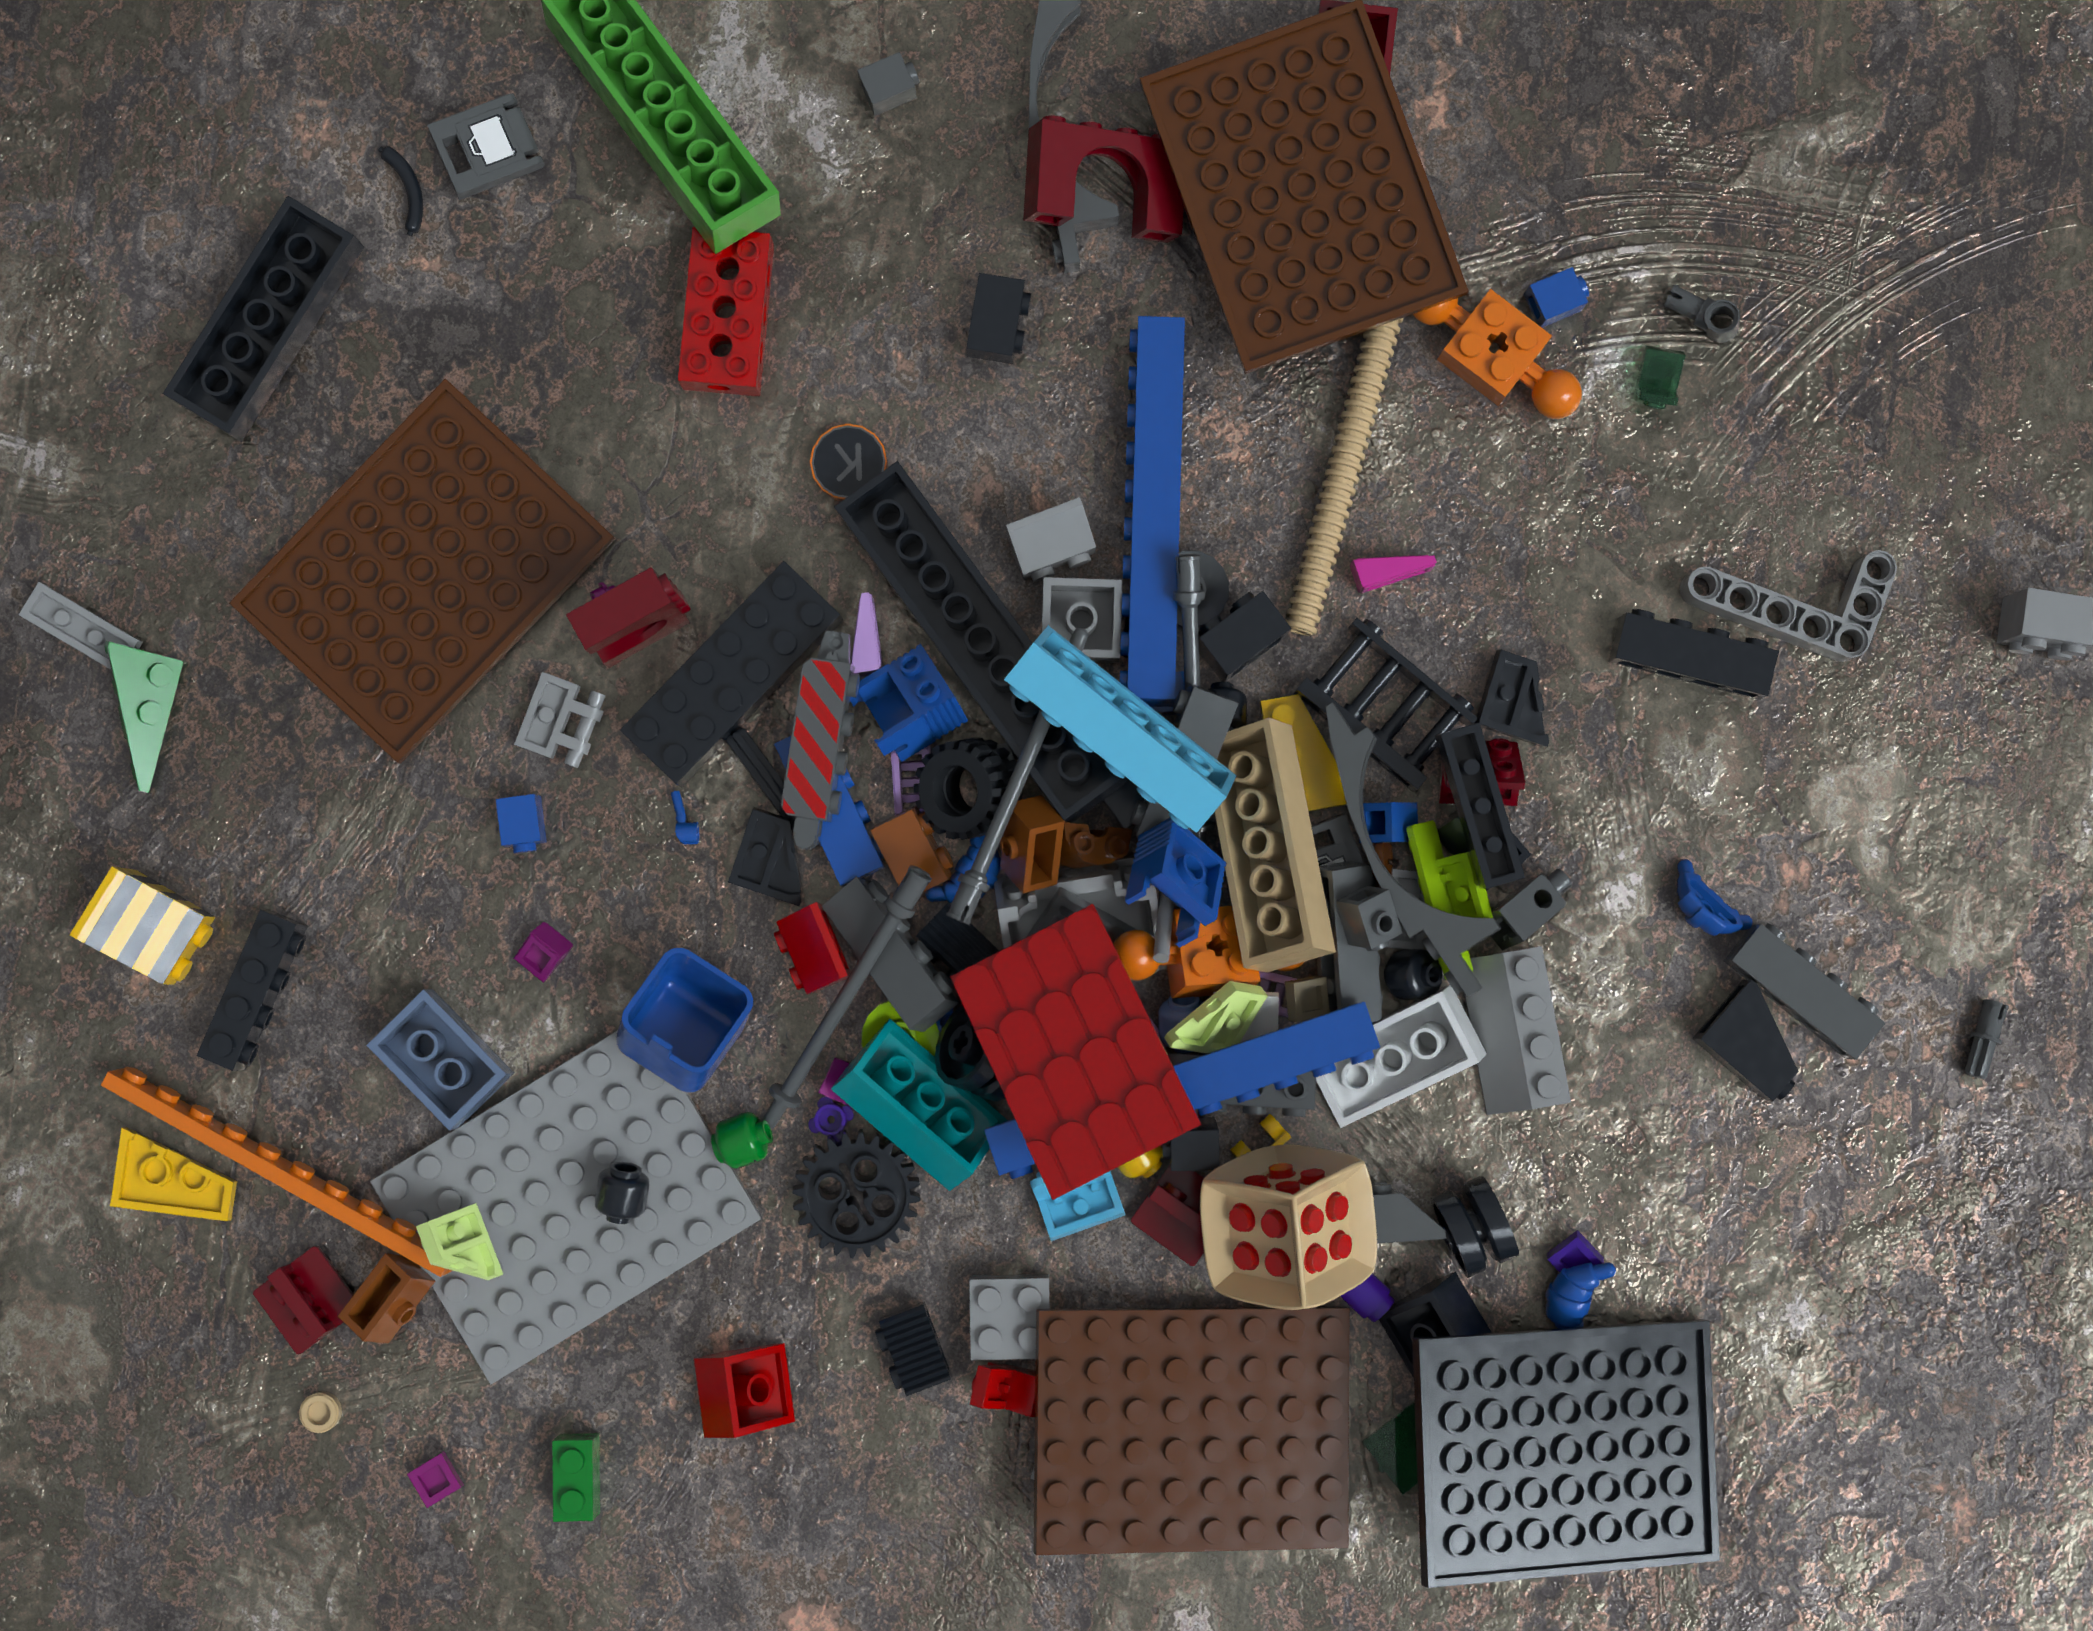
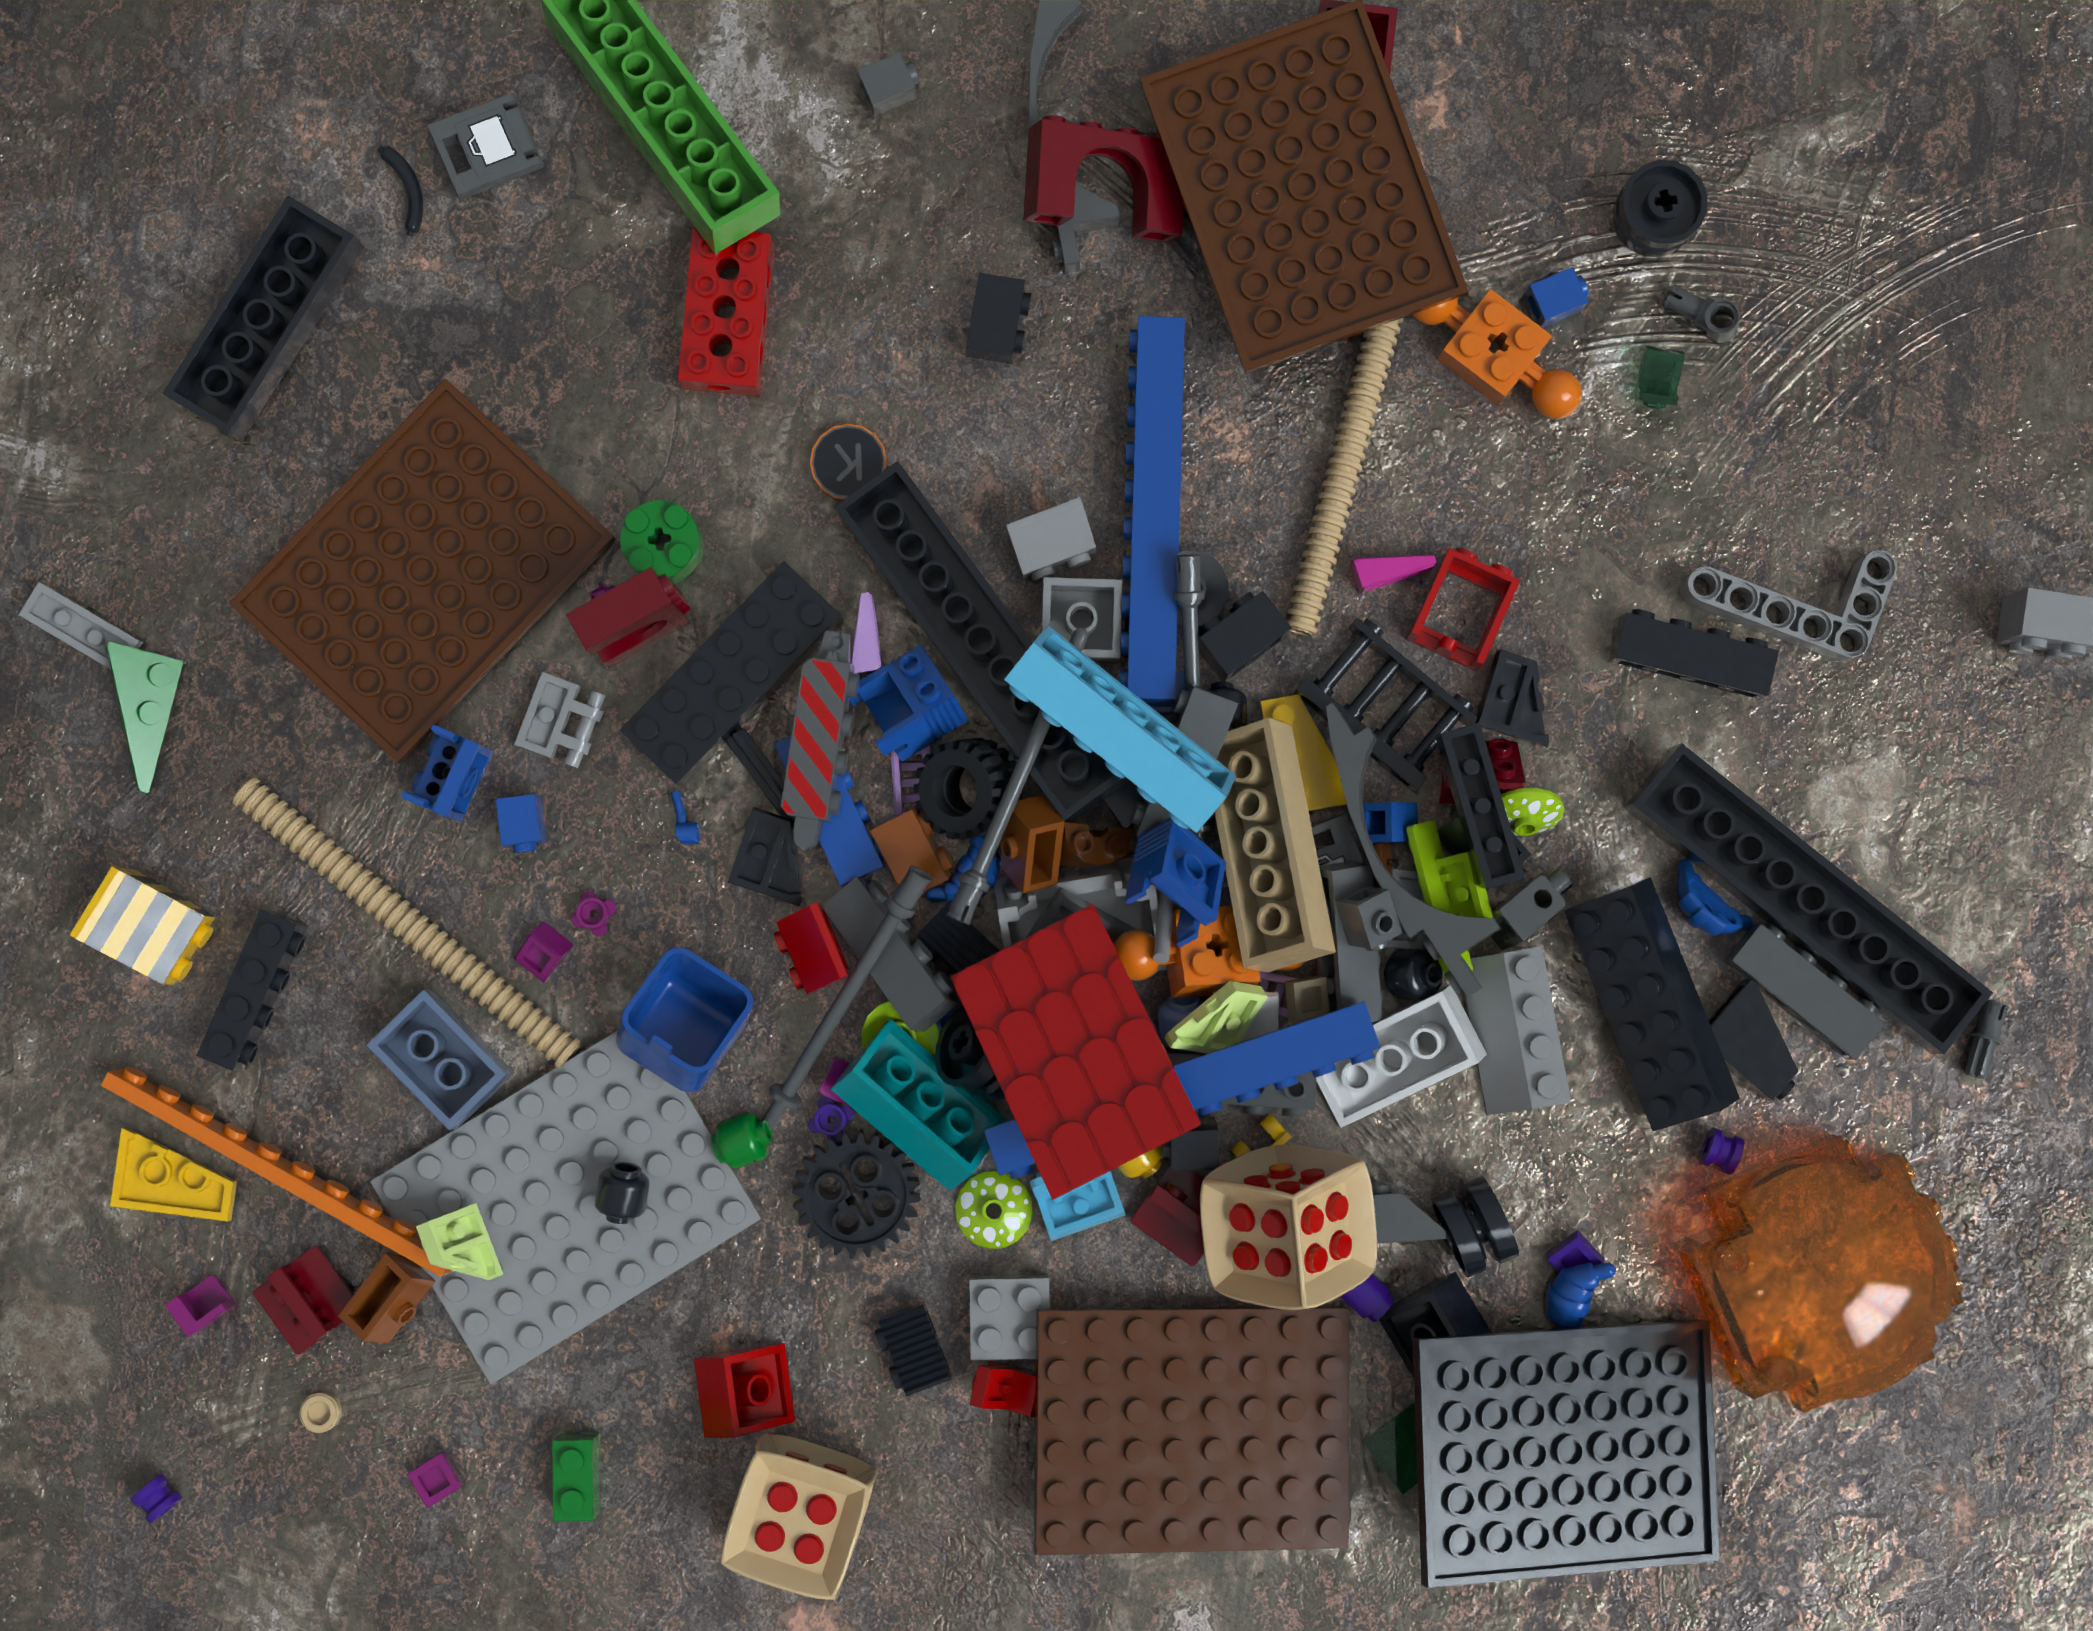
(156, 1498): none -> dark purple wheel
(201, 1306): none -> magenta panel
(405, 921): none -> tan piece
(462, 781): none -> blue piece
(604, 910): none -> magenta plate
(645, 526): none -> green brick
(798, 1516): none -> tan piece
(989, 1189): none -> lime dish
(1494, 579): none -> red window
(1532, 810): none -> lime dish
(1652, 1005): none -> black brick
(1659, 208): none -> black wheel
(1721, 1151): none -> dark purple wheel
(1808, 899): none -> black brick
(1822, 1273): none -> clear orange windscreen

